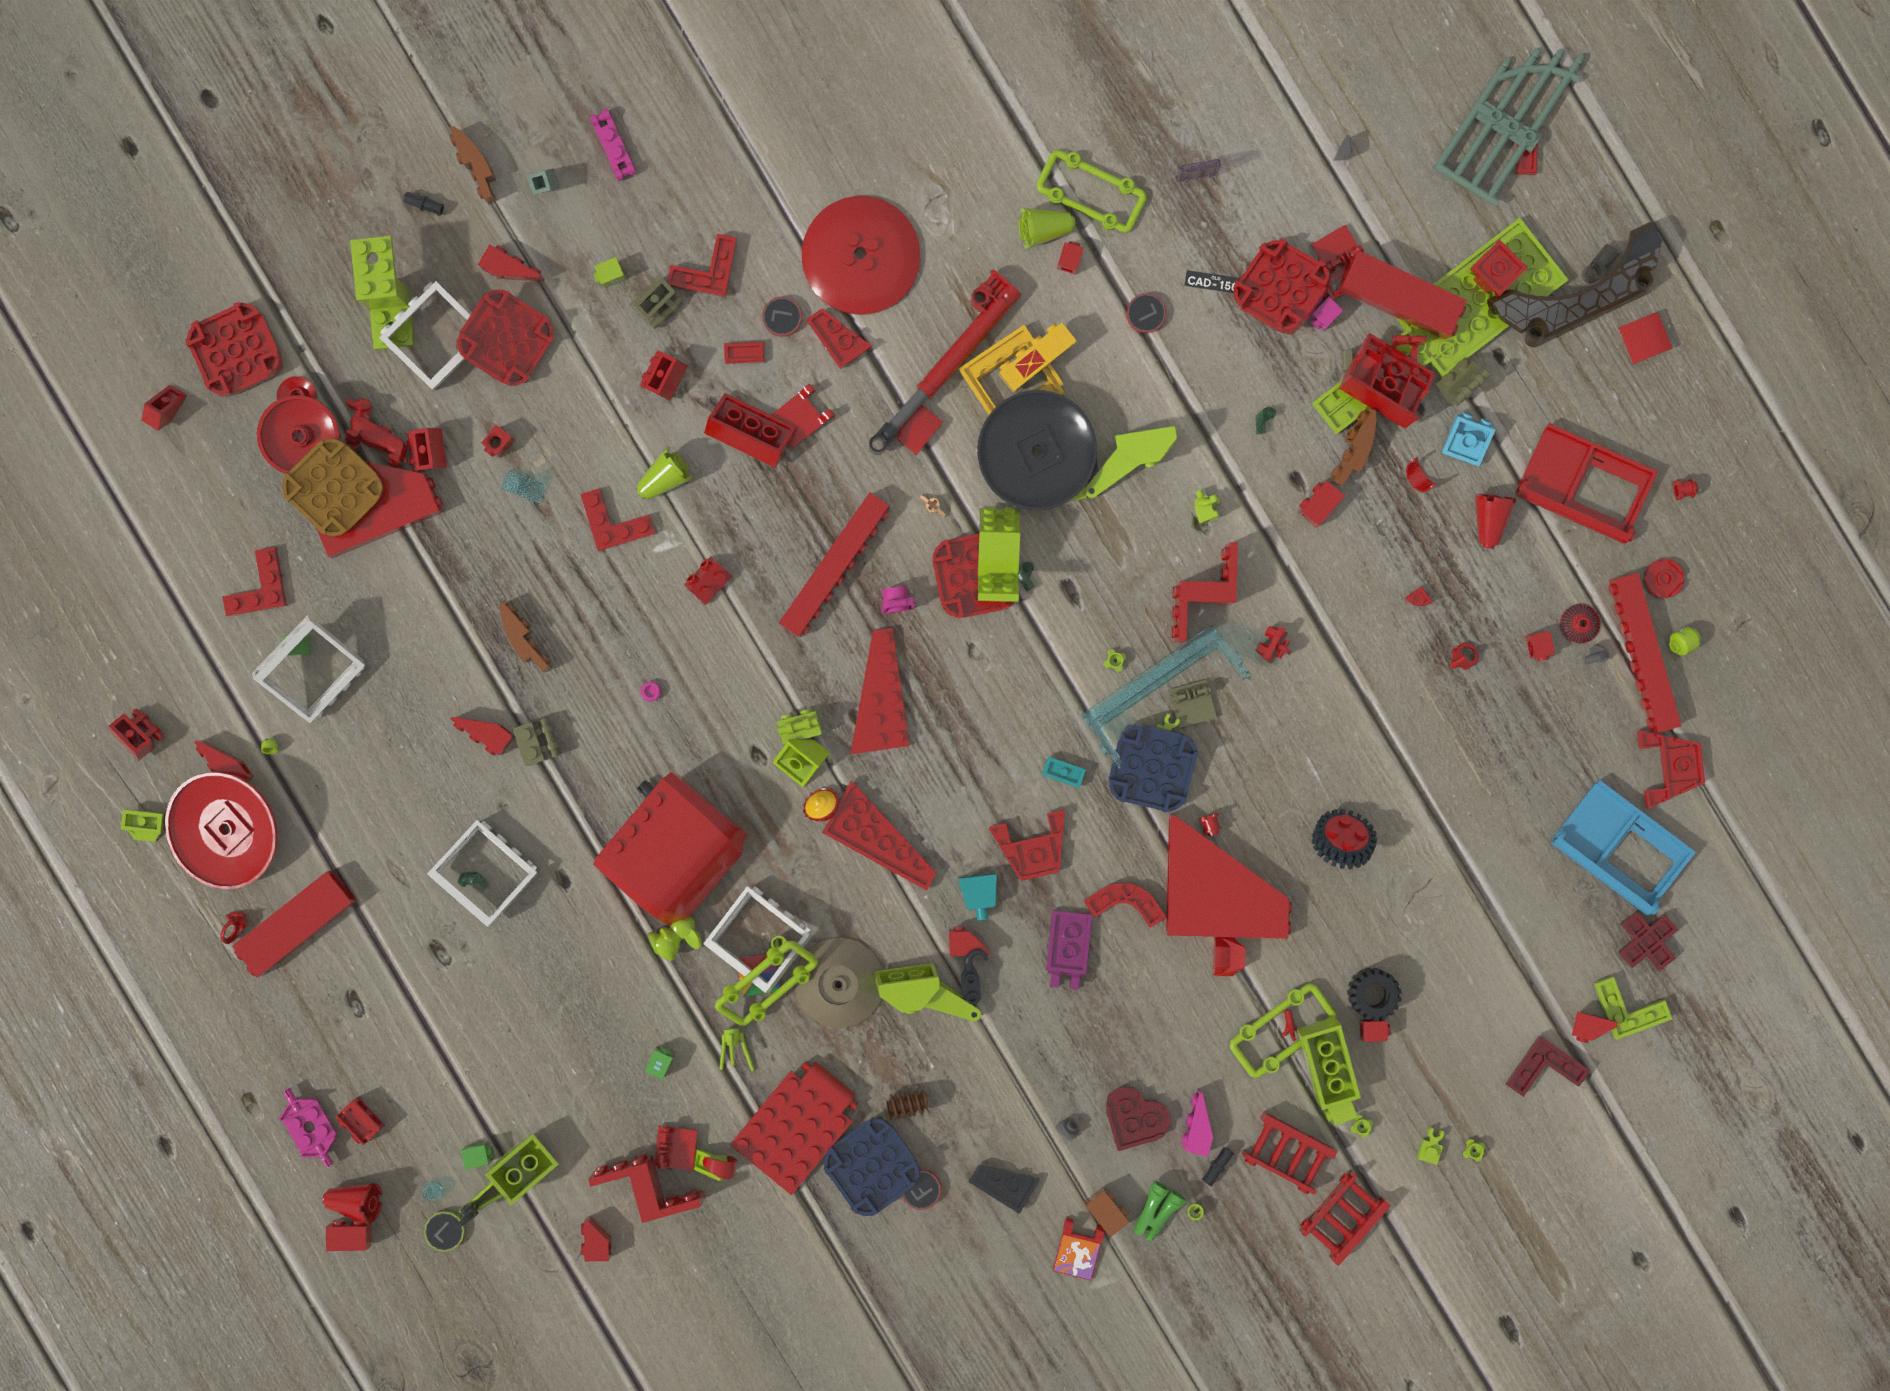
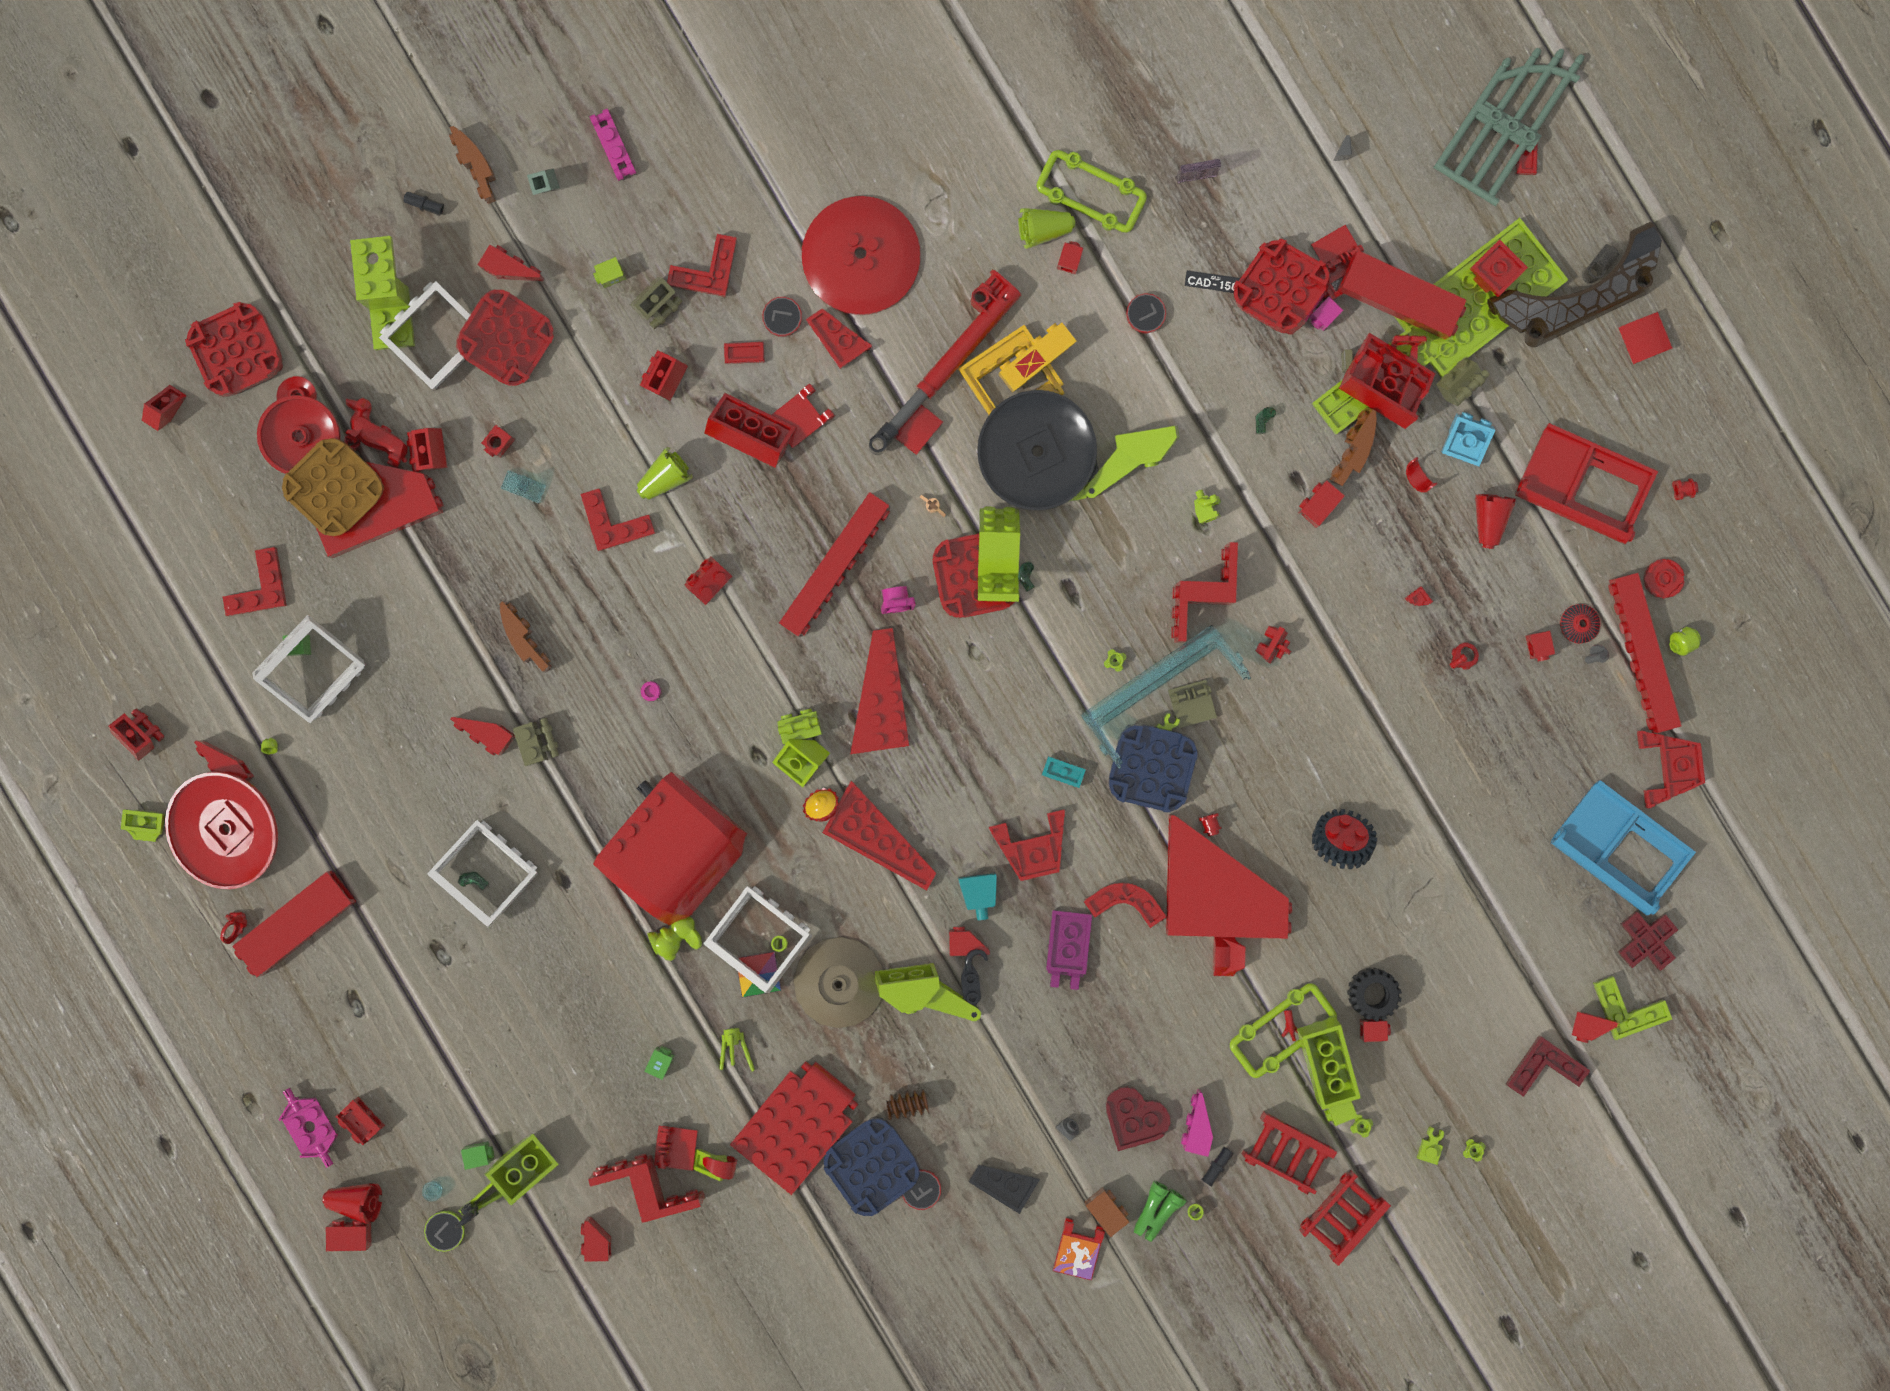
(758, 1010): lime bar -> none

